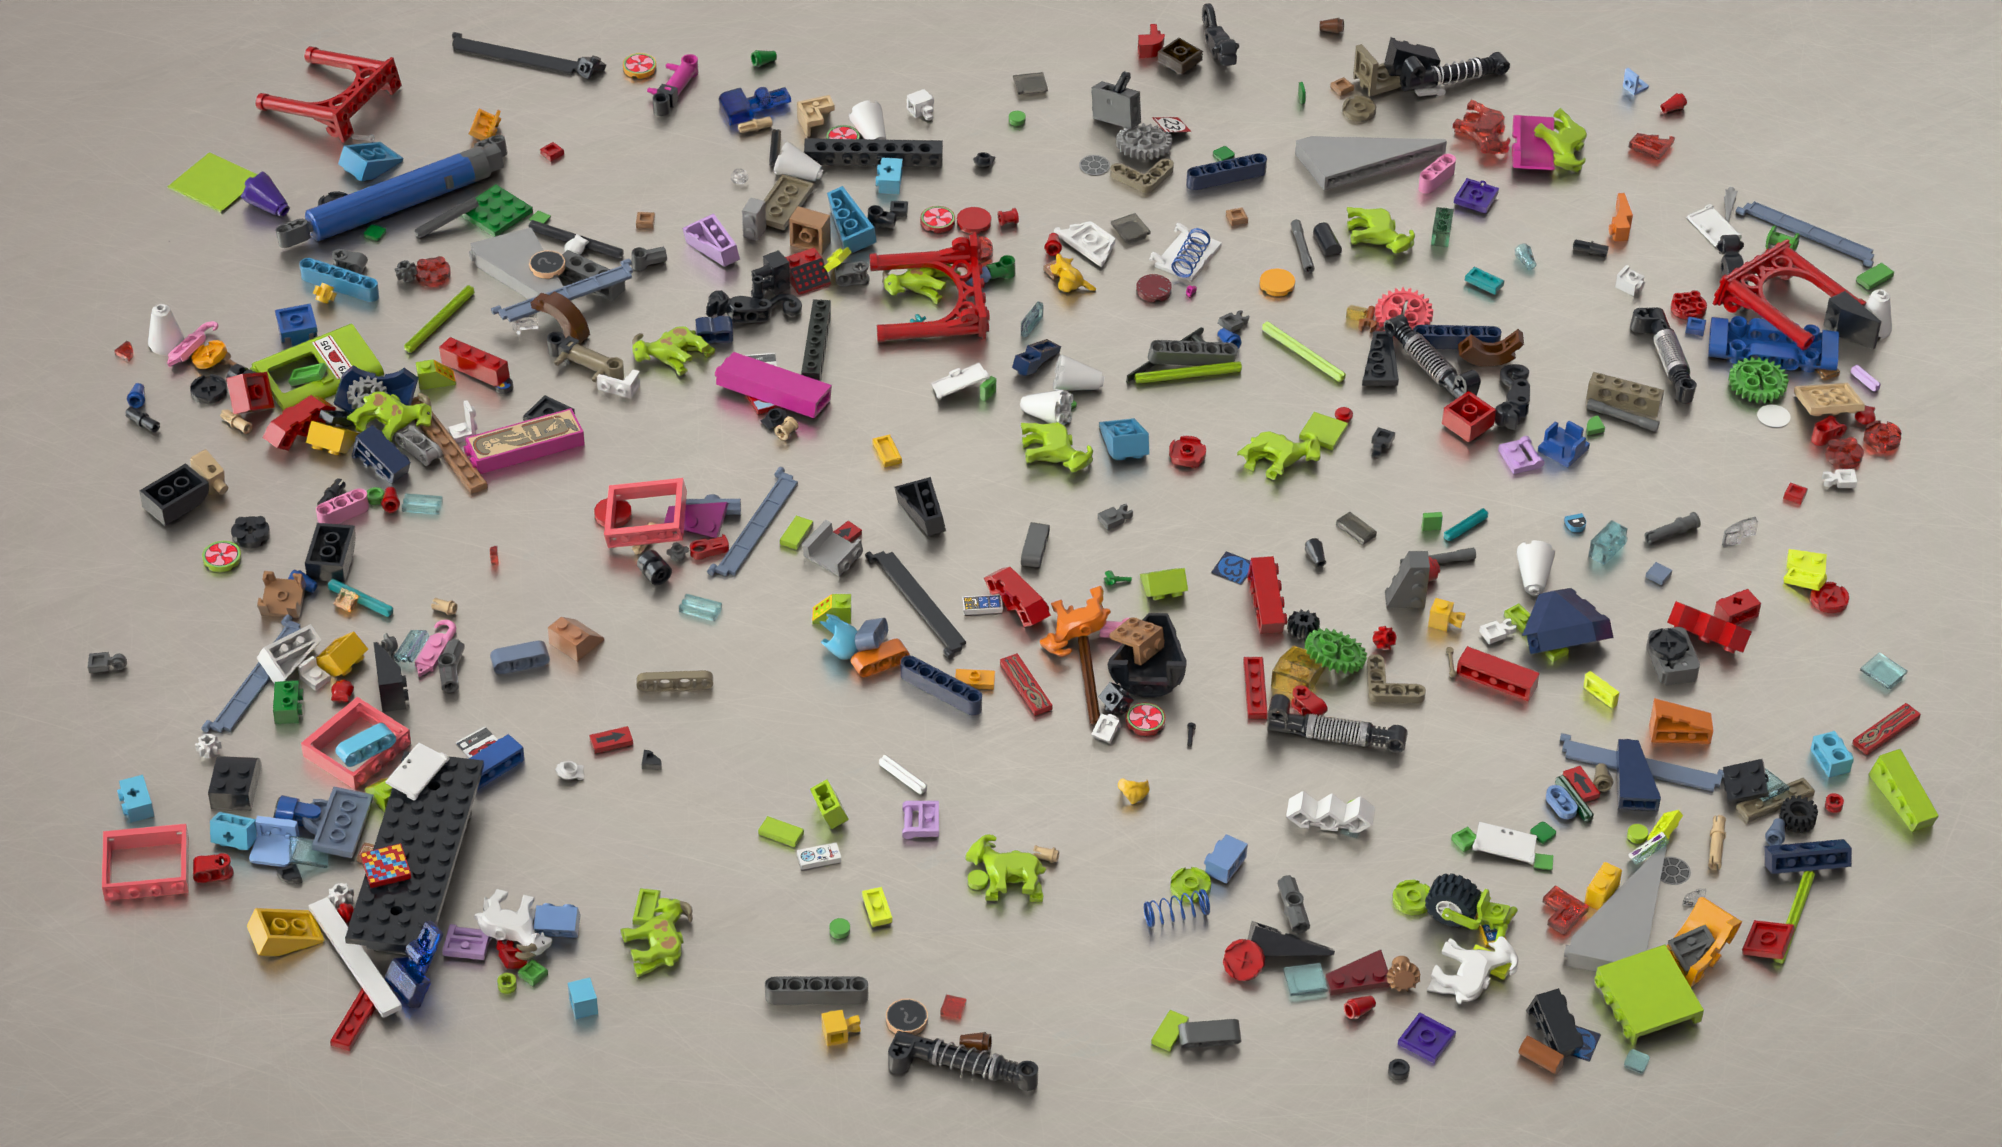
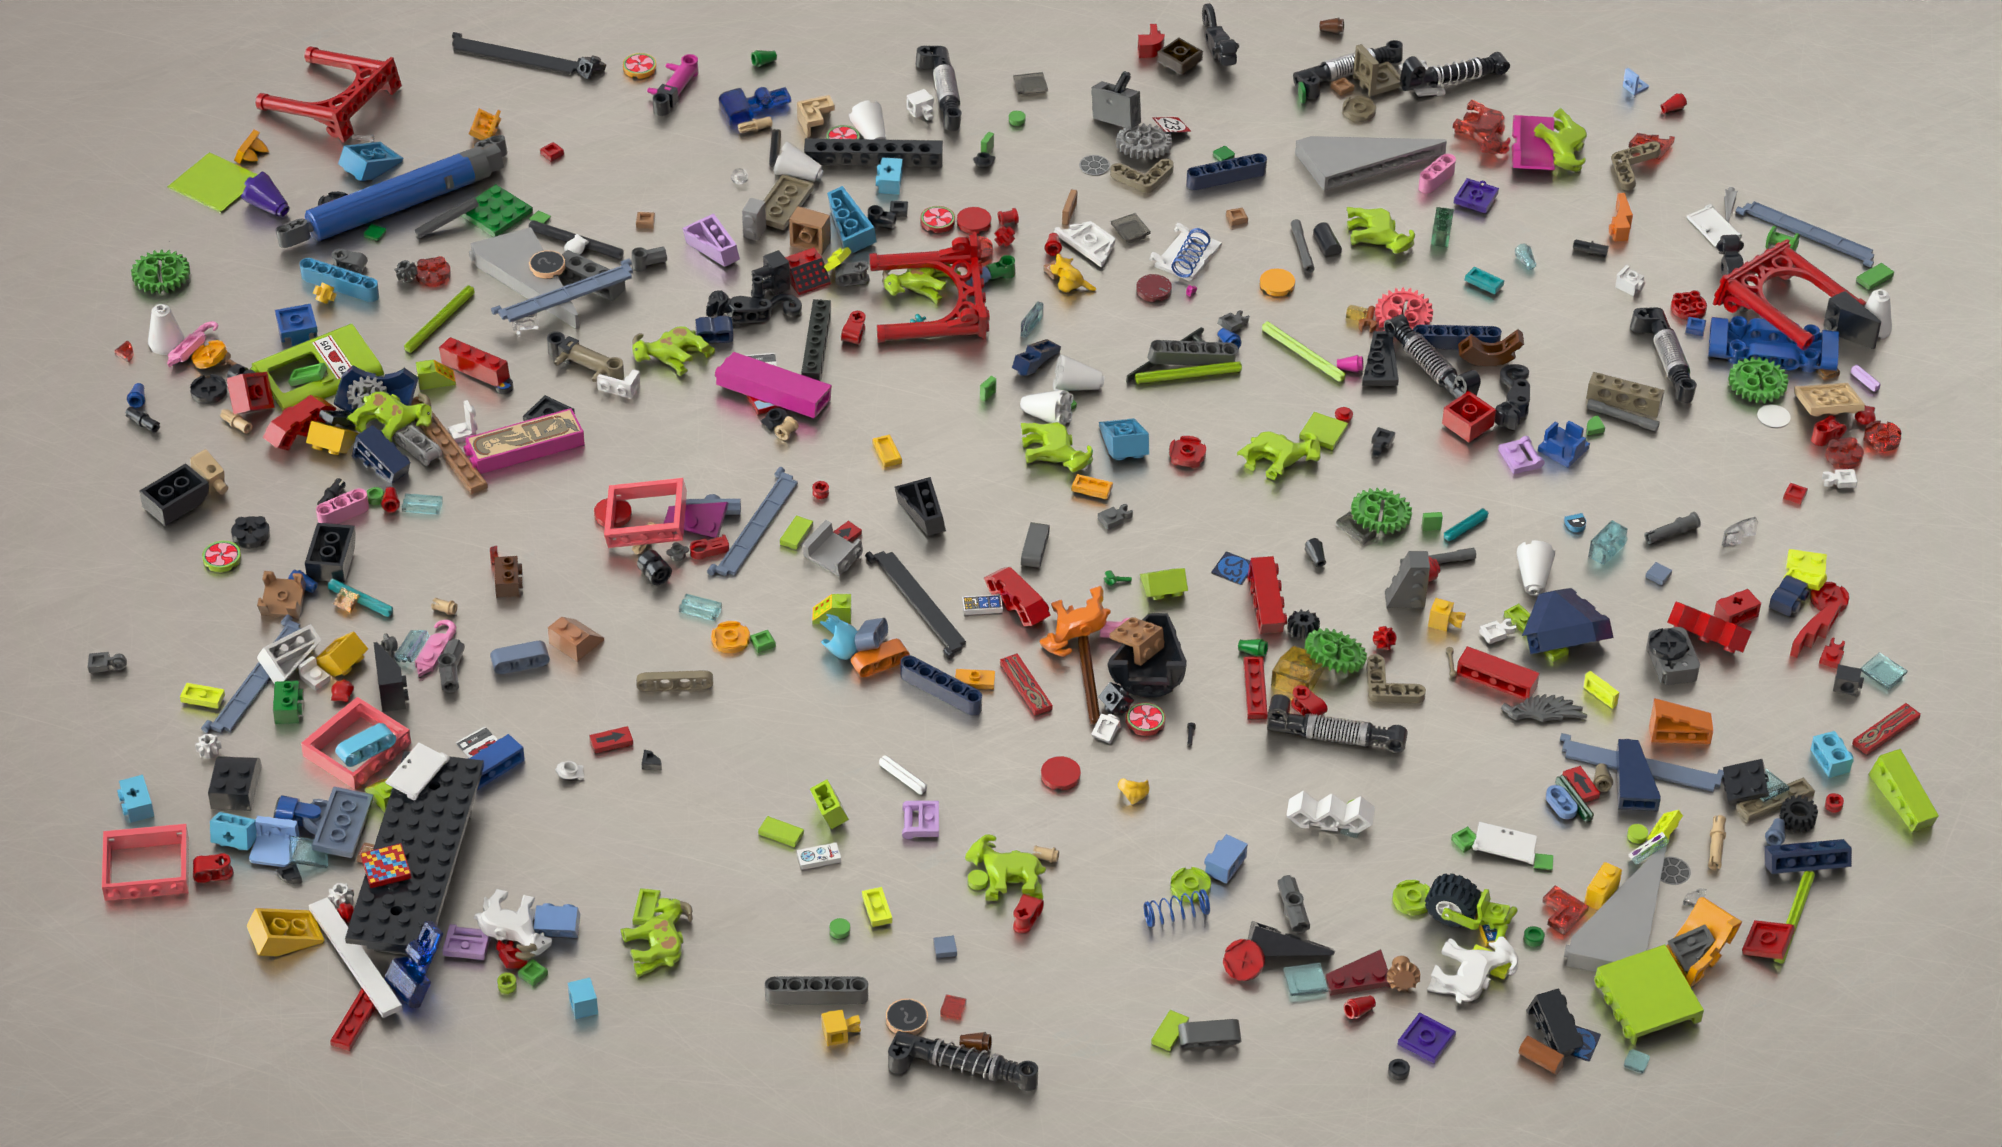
(173, 271): none -> bright green gear
(202, 695): none -> neon yellow plate
(246, 149): none -> light orange tile
(507, 576): none -> reddish brown brick
(565, 313): reddish brown arch -> none
(730, 637): none -> light orange tile
(762, 641): none -> bright green tile
(823, 486): none -> red bush
(854, 328): none -> red piece
(945, 82): none -> black piece
(945, 946): none -> sand blue tile
(959, 379): white door -> none
(987, 142): none -> bright green tile
(1004, 236): none -> red gear
(1026, 913): none -> red piece
(1060, 773): none -> red tile
(1069, 207): none -> medium nougat tile
(1092, 486): none -> light orange plate
(1255, 647): none -> green cone
(1344, 67): none -> black piece
(1352, 363): none -> dark pink cone
(1395, 514): none -> bright green gear
(1400, 51): black wedge -> none
(1533, 936): none -> green tile
(1543, 832): green piece -> none
(1544, 709): none -> dark grey animal
(1627, 160): none -> dark tan beam
(1789, 595): none -> dark blue brick
(1818, 626): none -> red slope
(1832, 654): none -> red plate
(1848, 680): none -> black brick

